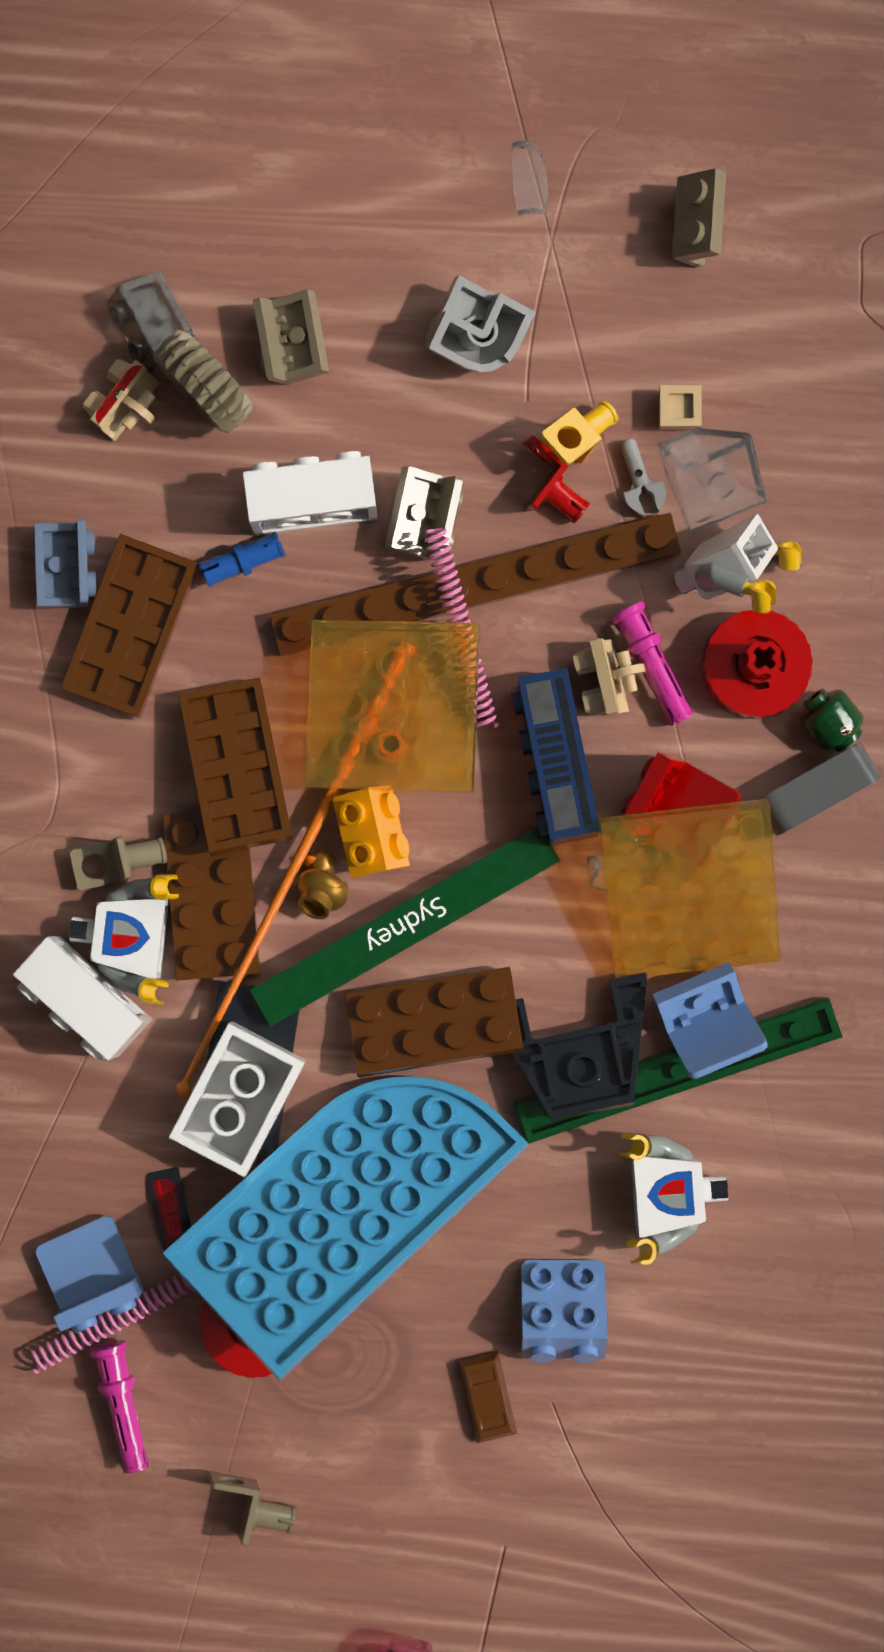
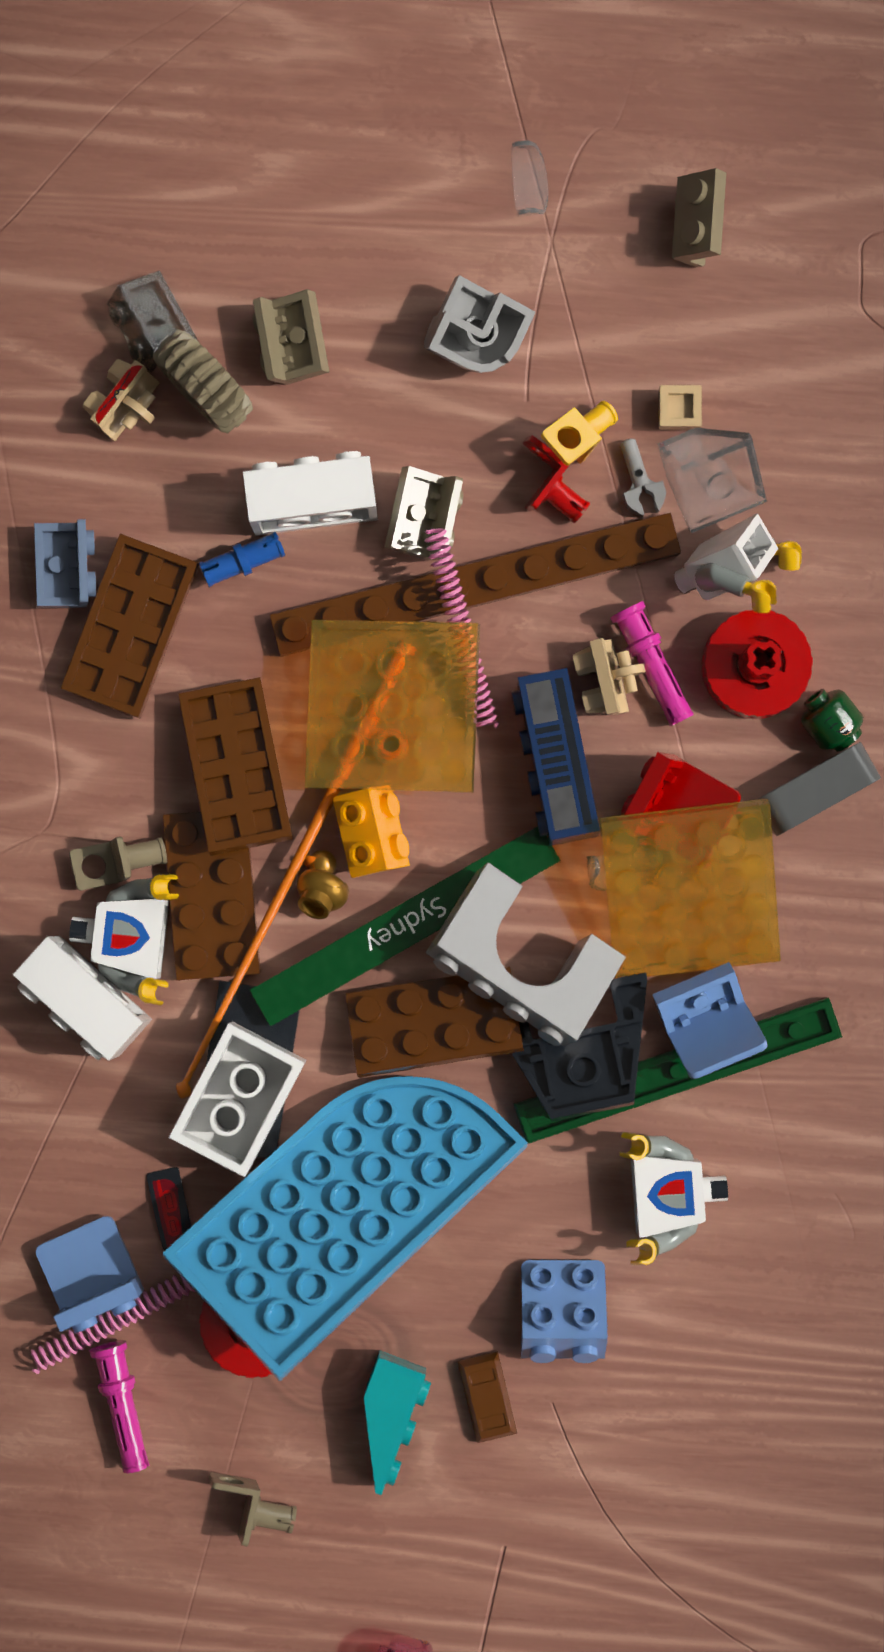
(389, 1403): none -> teal slope
(469, 949): none -> arch

